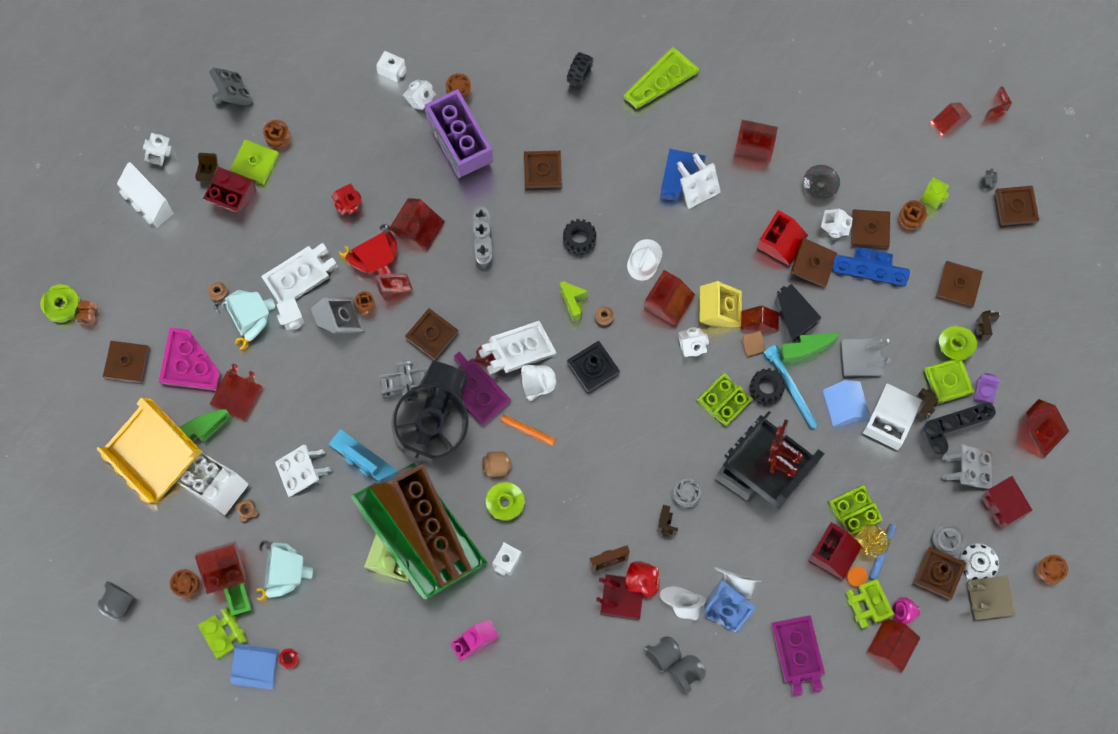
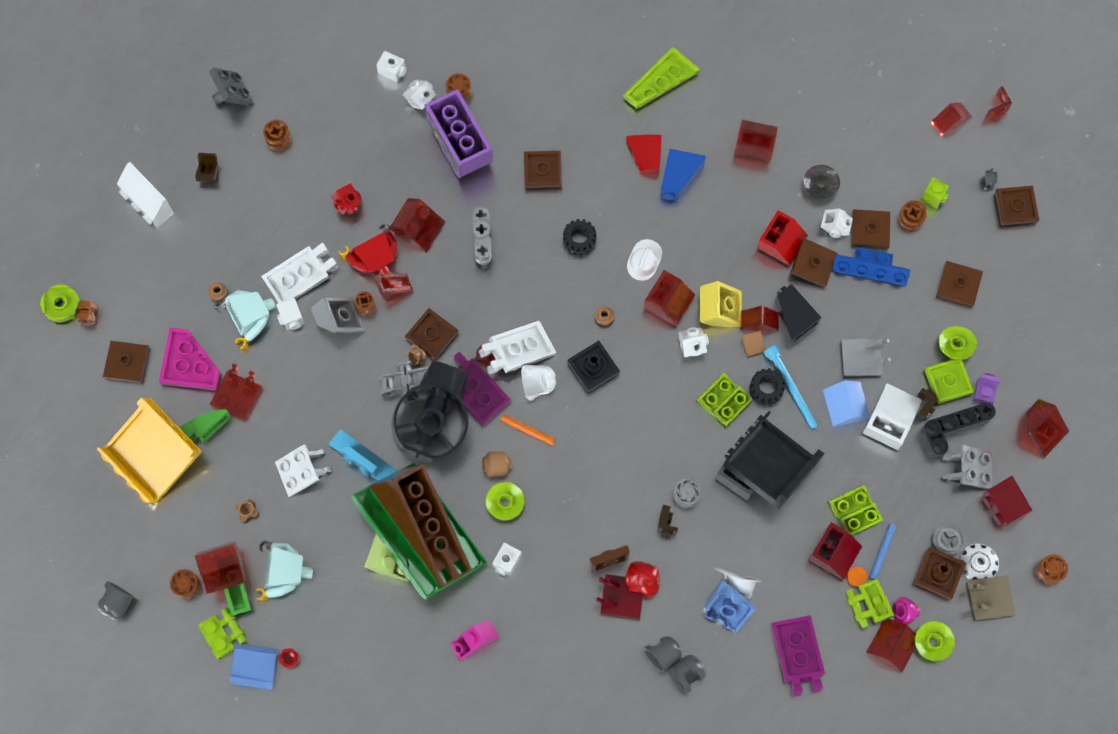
(156, 149): white brick -> none
(213, 483): white slope -> none
(230, 190): dark red slope -> none
(254, 161): lime plate -> none
(416, 355): none -> medium nougat plate
(571, 296): lime slope -> none
(580, 69): black tyre -> none
(646, 152): none -> red slope
(684, 602): white piece -> none
(699, 185): white plate -> none
(780, 447): clear red plate -> none
(807, 347): bright green slope -> none
(873, 540): clear yellow brick -> none
(943, 637): none -> lime dish
(984, 321): dark brown bracket -> none

